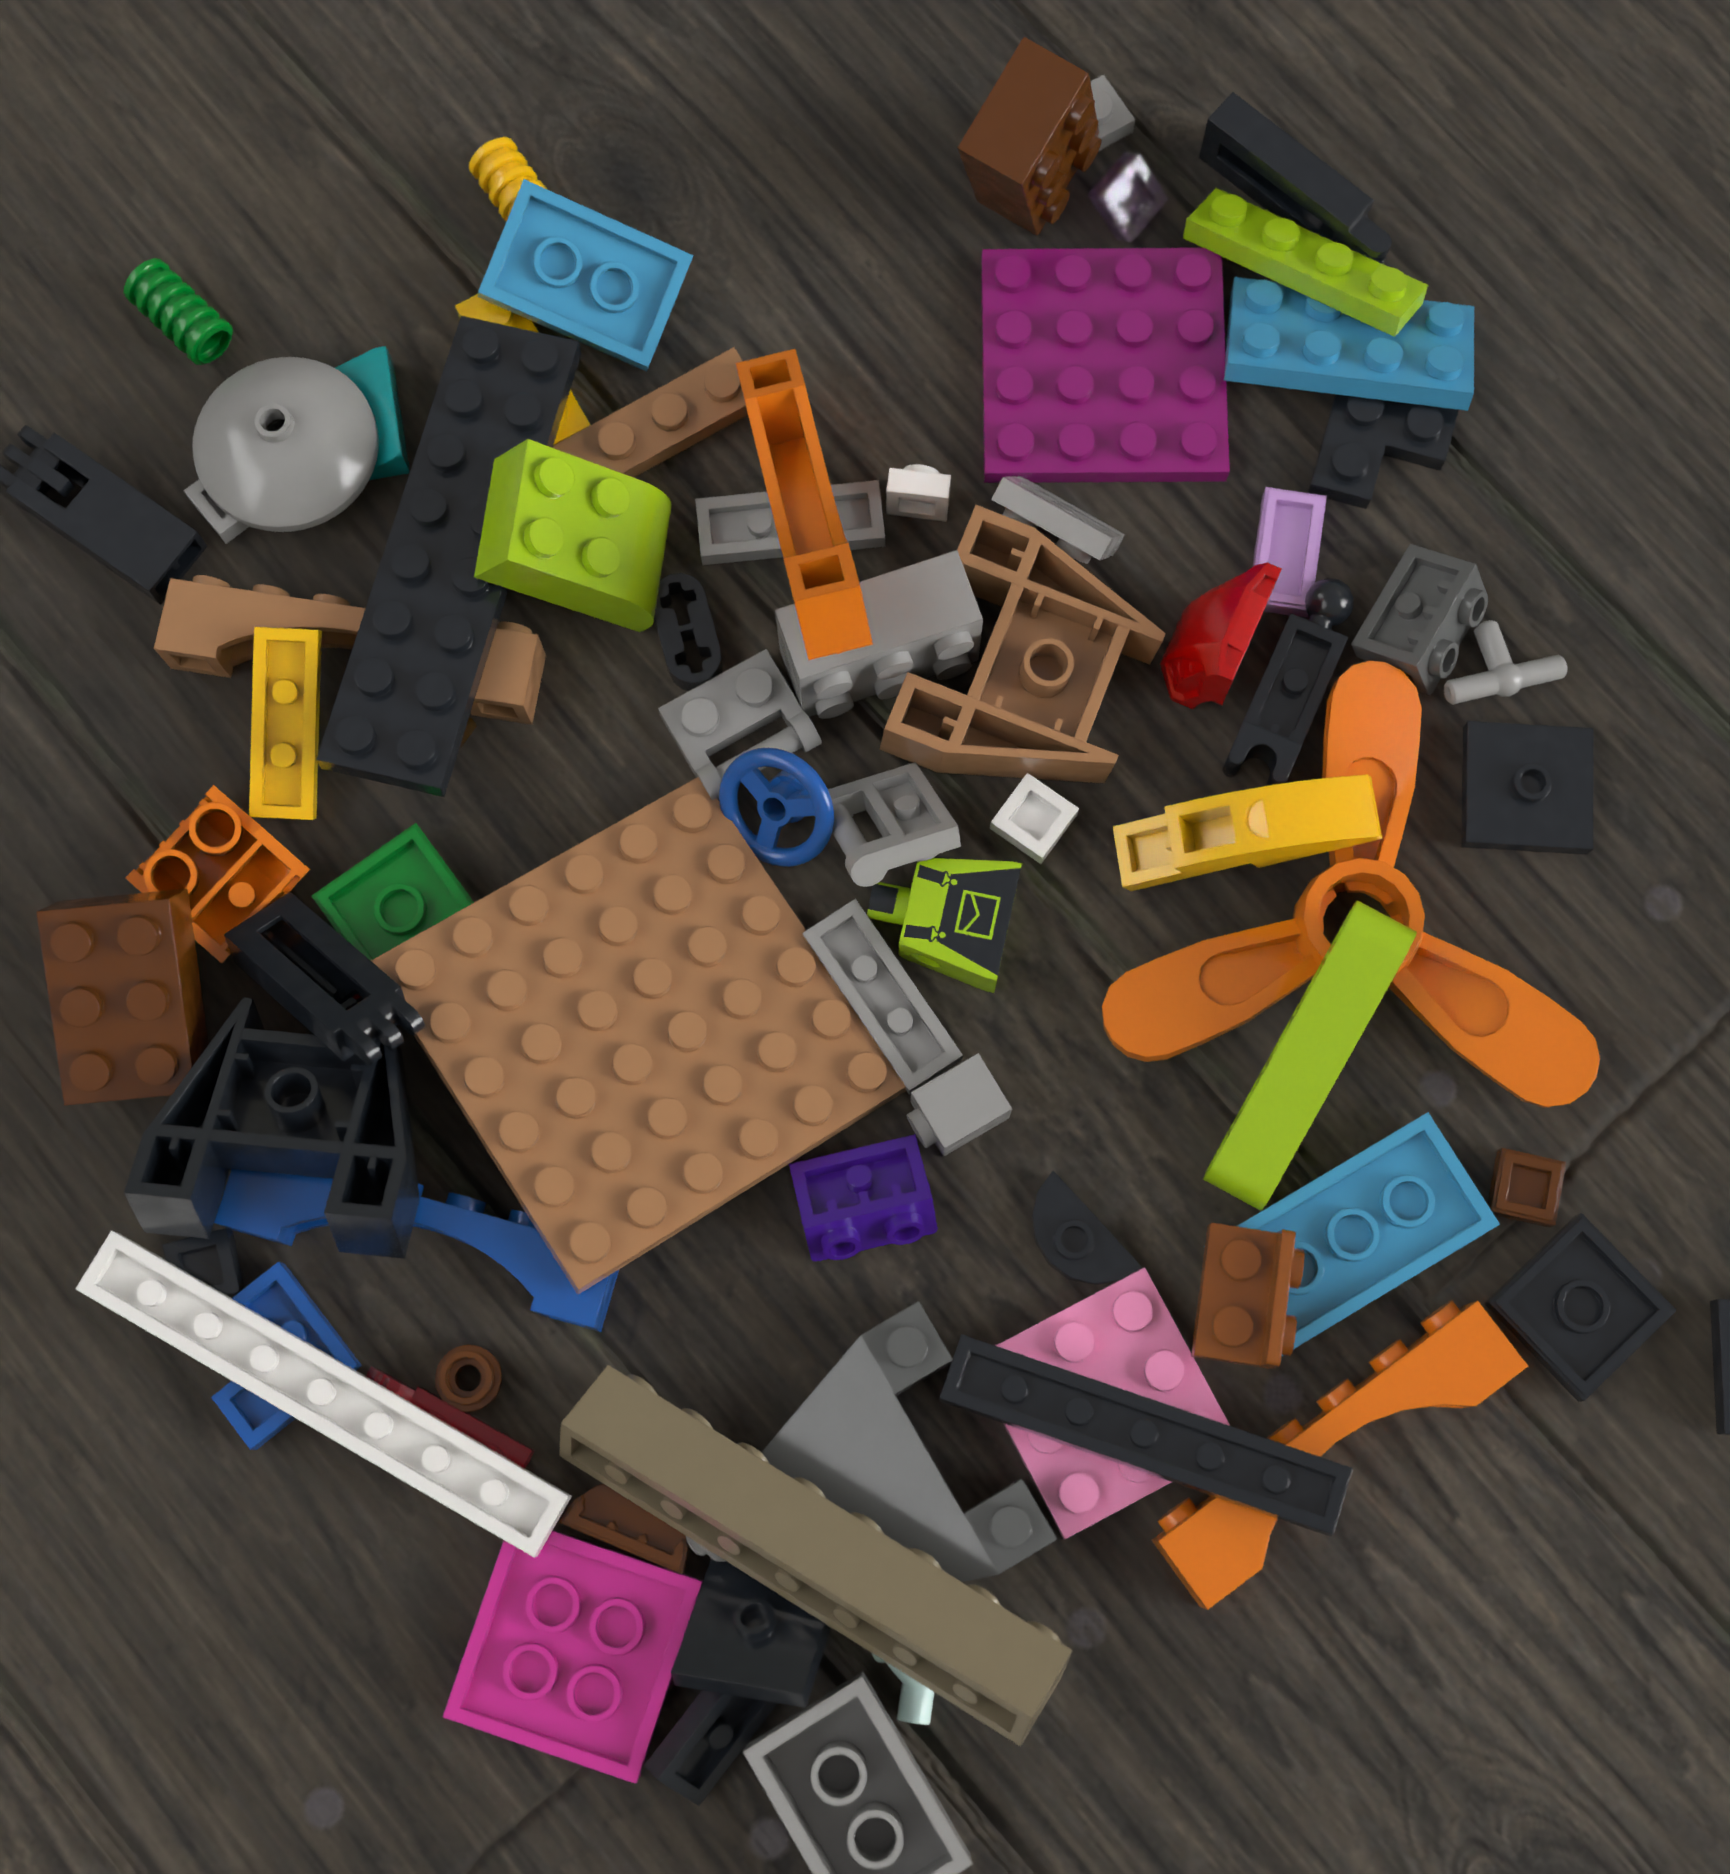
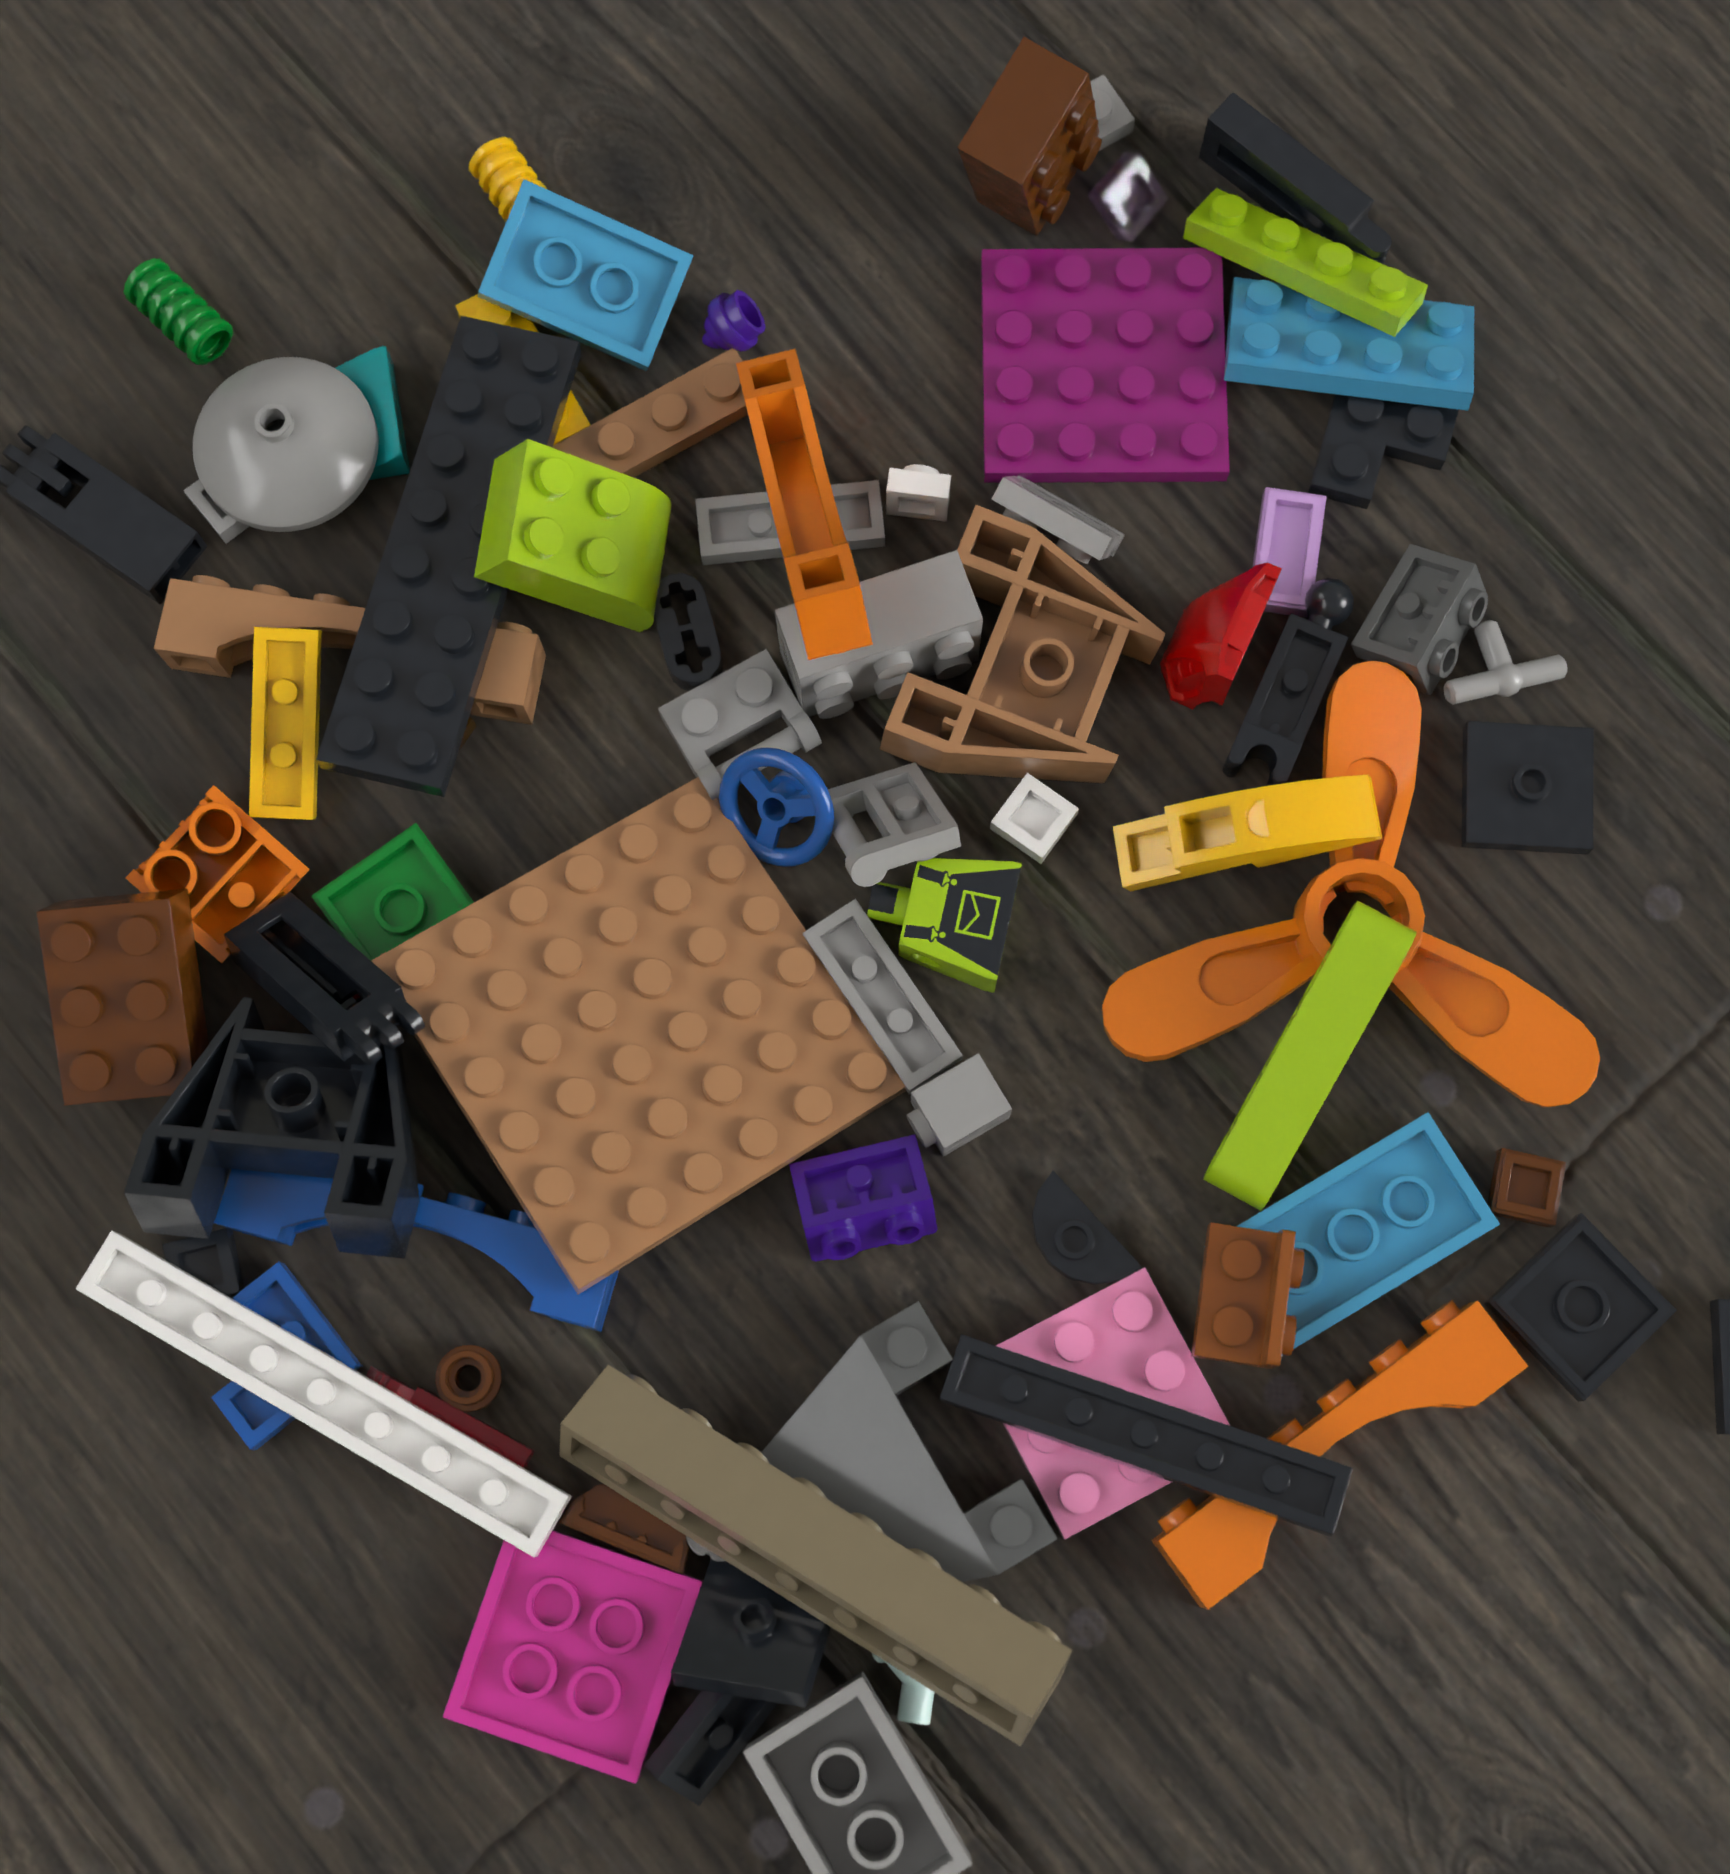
(733, 322): none -> dark purple plate

